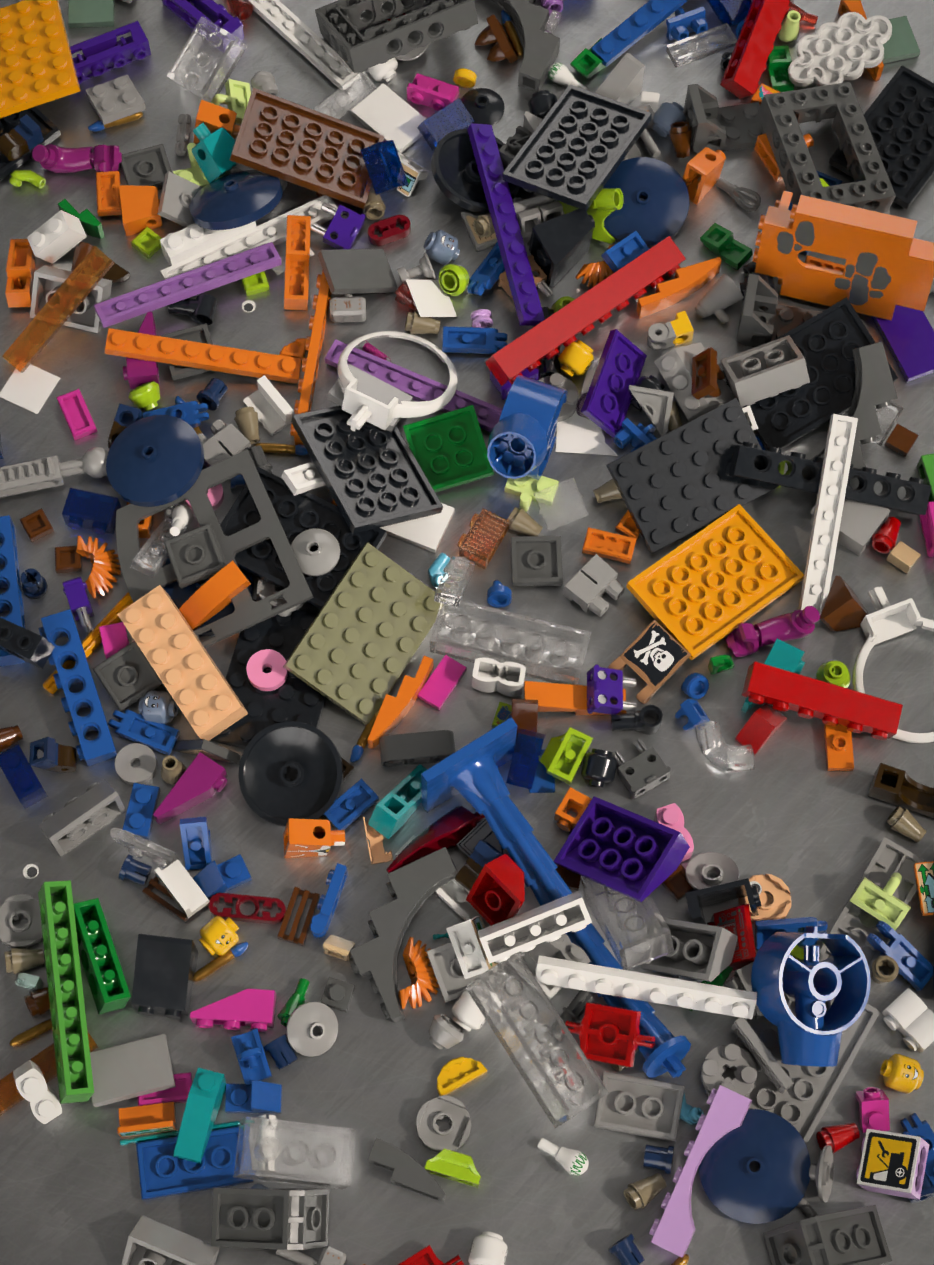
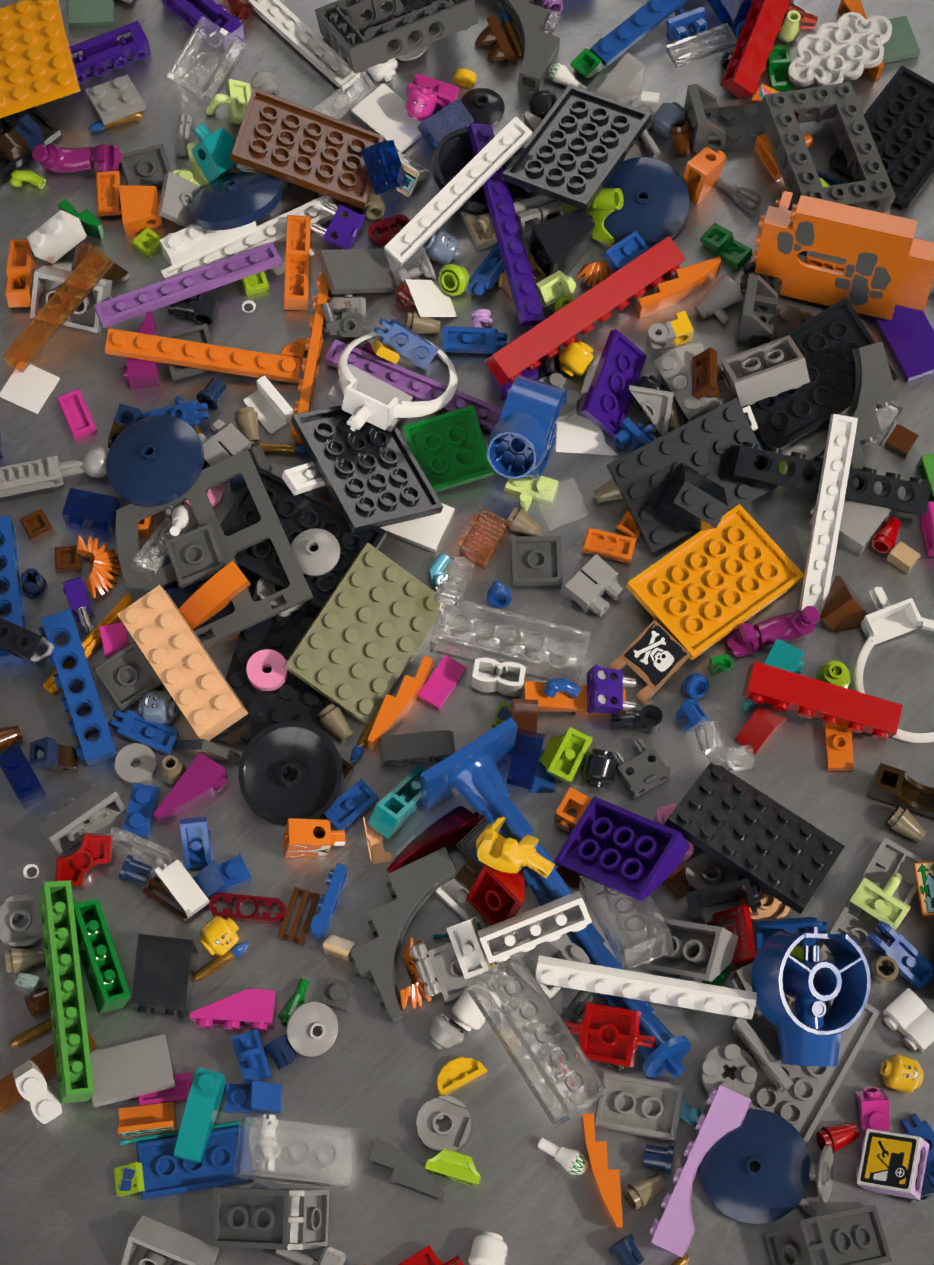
(94, 850): none -> red tile
(129, 1179): none -> lime tile
(145, 395): lime cone -> none
(216, 118): orange torso -> none
(334, 722): none -> dark tan cone
(347, 325): none -> dark grey piece
(384, 351): none -> yellow tile
(406, 343): none -> blue hinge
(420, 102): none -> dark pink head
(425, 969): none -> light grey axle
(458, 190): none -> white plate
(508, 854): none -> yellow piece
(555, 287): none -> yellowish green bracket
(561, 684): none -> blue arm
(605, 1181): none -> orange slope
(694, 499): none -> black slope
(755, 836): none -> black plate

